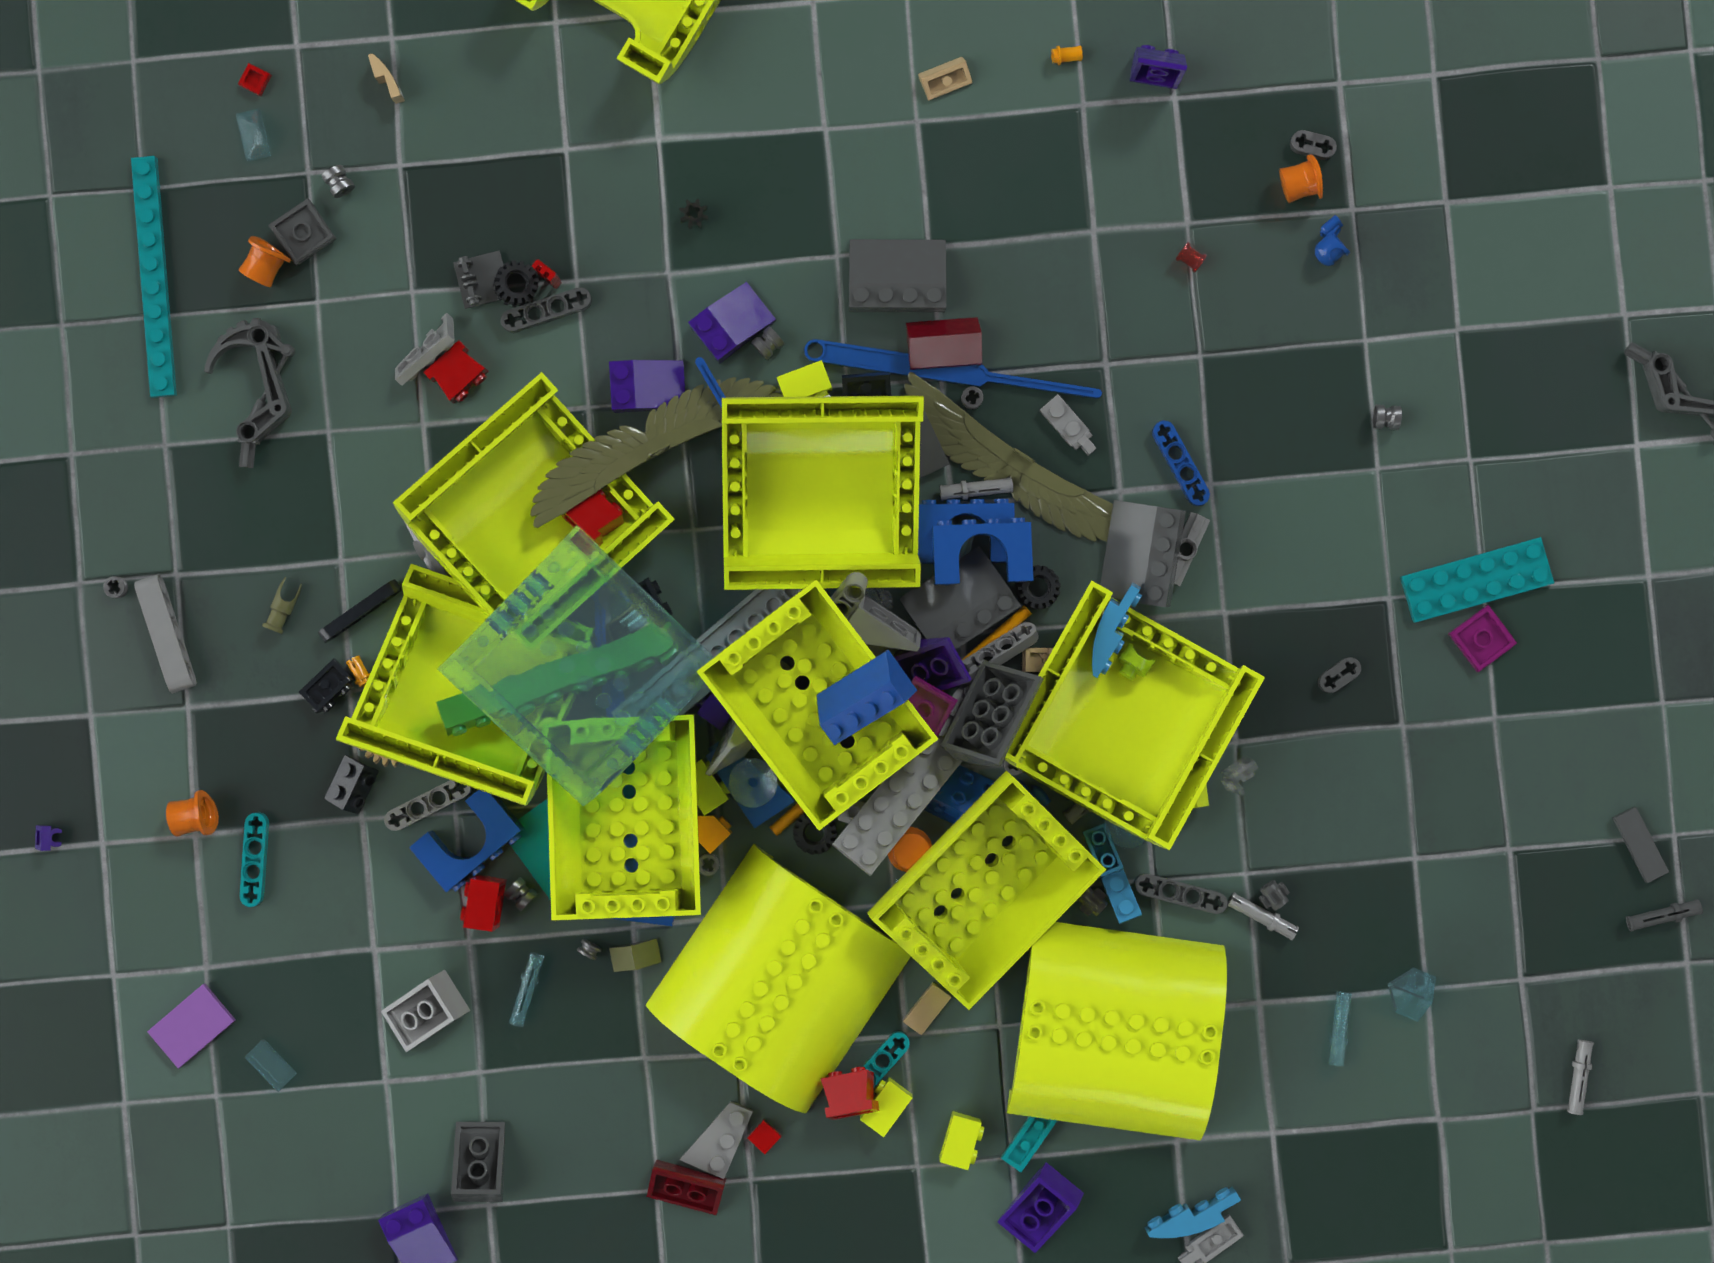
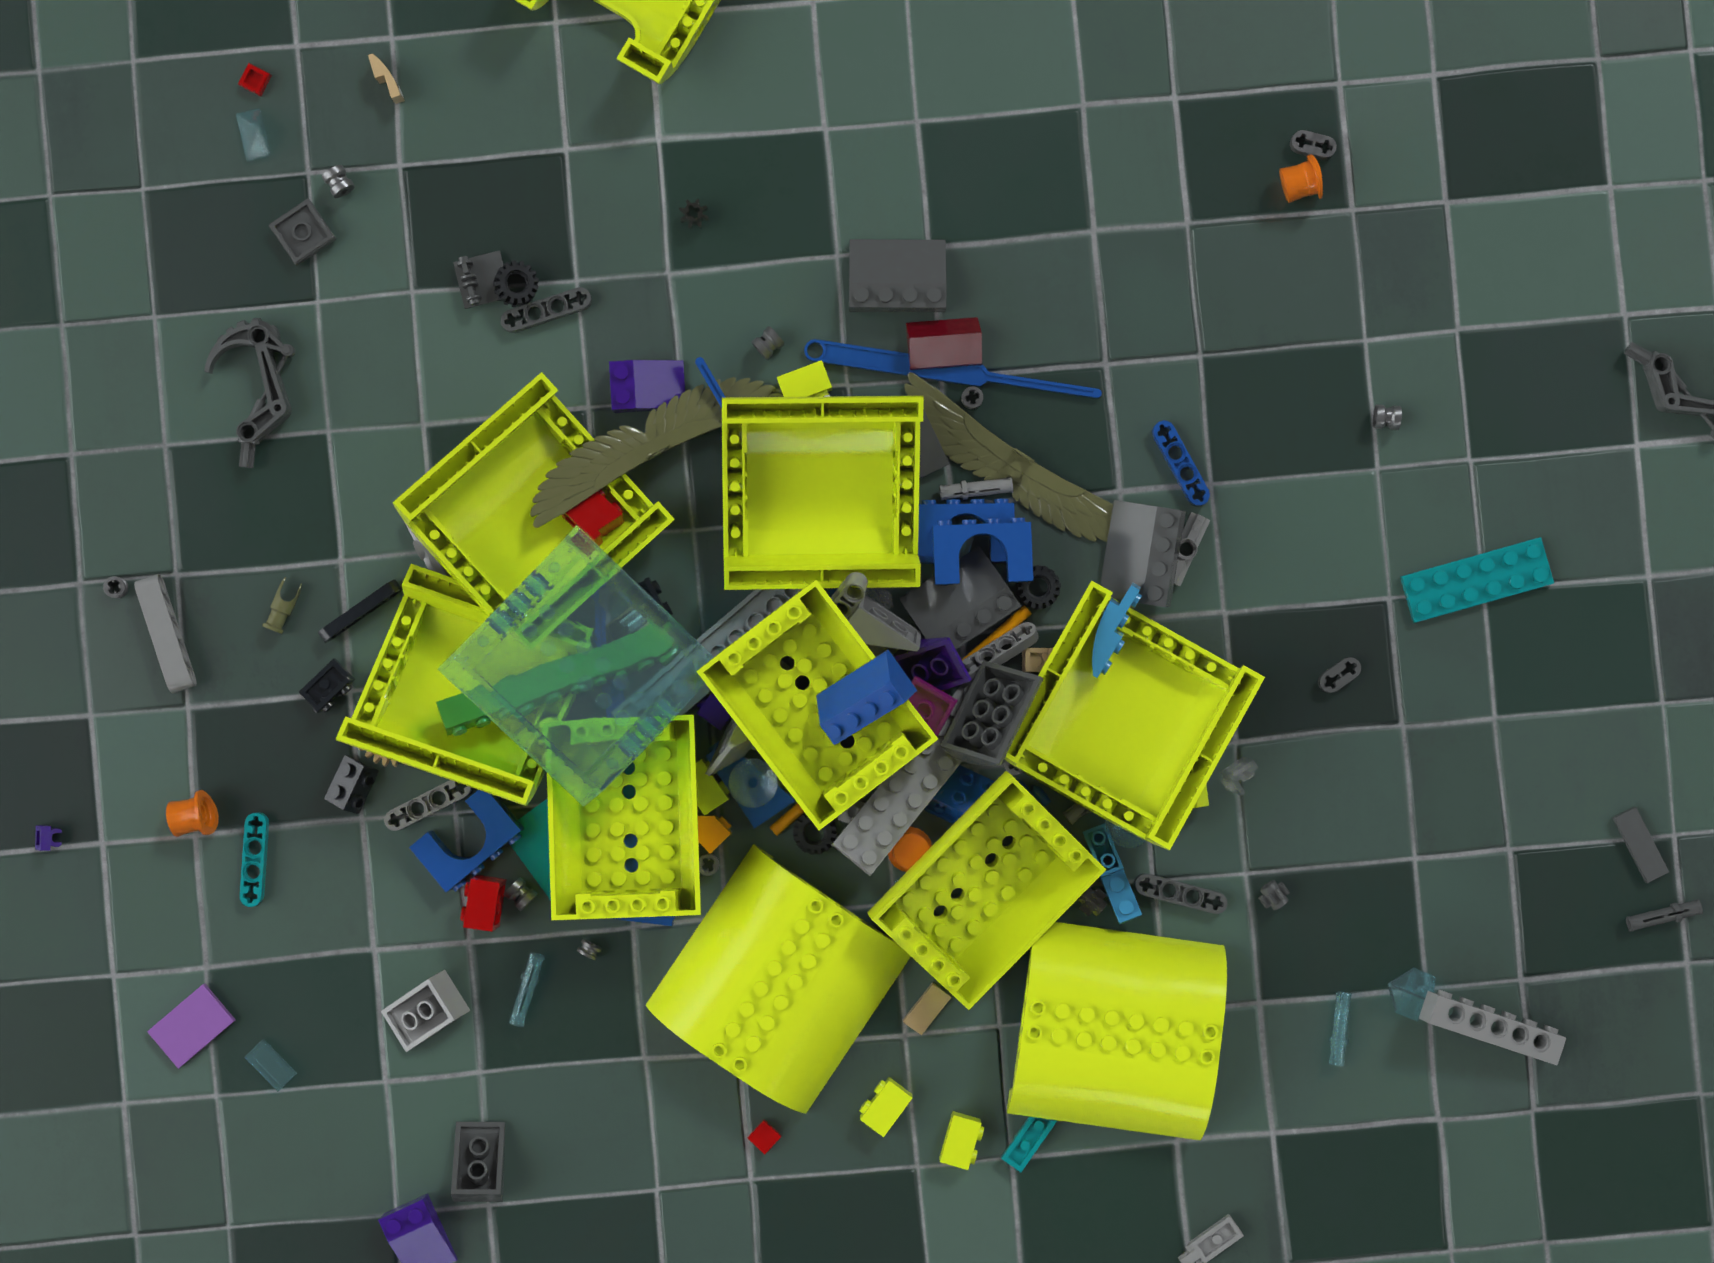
(153, 276): teal plate -> none
(262, 262): orange piece -> none
(358, 670): light orange pin -> none
(433, 345): light grey wing -> none
(456, 372): red hips -> none
(547, 273): red tile -> none
(635, 955): olive slope -> none
(686, 1187): dark red slope -> none
(719, 1142): light grey wing -> none
(731, 322): dark purple slope -> none
(849, 1093): red hips -> none
(867, 384): black bracket -> none
(880, 1072): teal beam -> none
(945, 78): tan slope -> none
(1041, 1207): dark purple slope -> none
(1066, 54): light orange pin -> none
(1068, 424): light grey hinge -> none
(1133, 663): lime piece -> none
(1158, 67): dark purple slope -> none
(1184, 1222): dark azure slope -> none
(1191, 257): clear red bush -> none
(1263, 916): light grey pin -> none
(1330, 247): blue piece -> none
(1482, 638): magenta tile -> none
(1548, 1045): none -> light grey brick
(1580, 1076): light grey pin -> none

